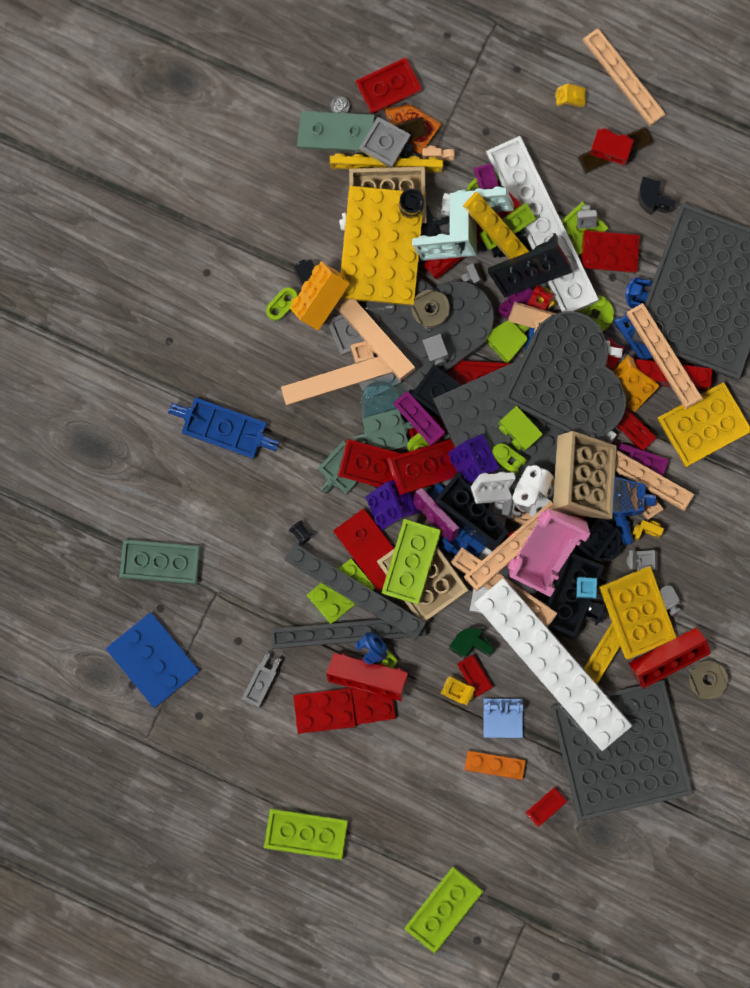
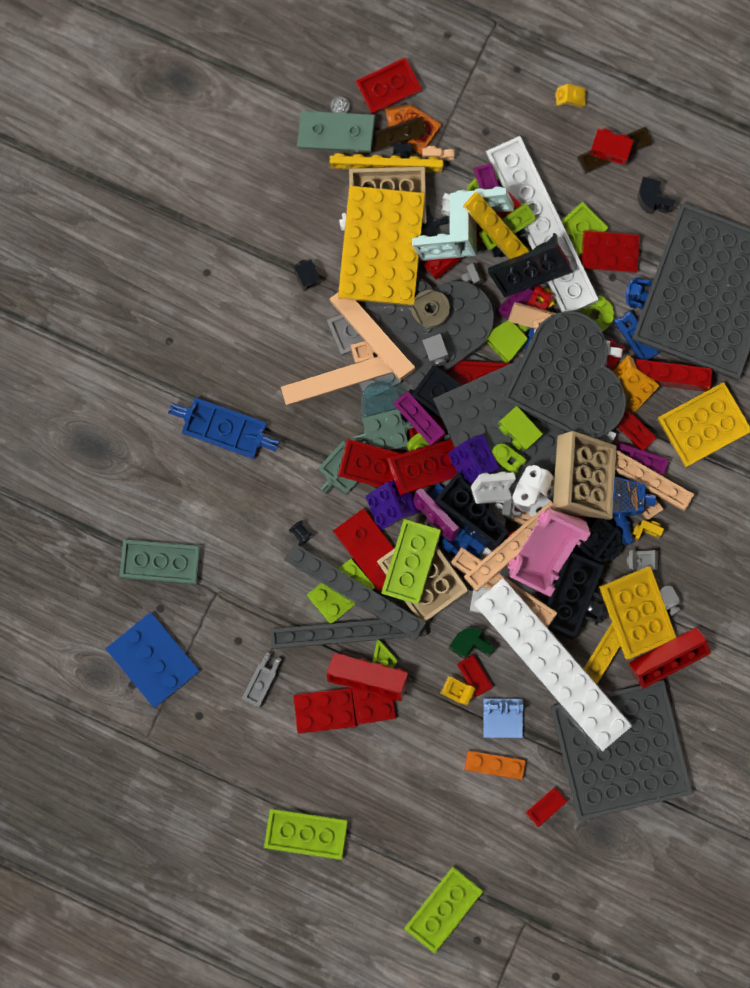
(280, 304): lime plate -> none
(319, 295): light orange brick -> none
(376, 648): blue piece -> none
(384, 142): light grey plate -> none
(411, 203): black wheel -> none
(586, 218): light grey tile -> none
(586, 588): medium azure plate -> none
(624, 77): light nougat tile -> none
(664, 356): light nougat tile -> none
(718, 684): dark tan plate -> none

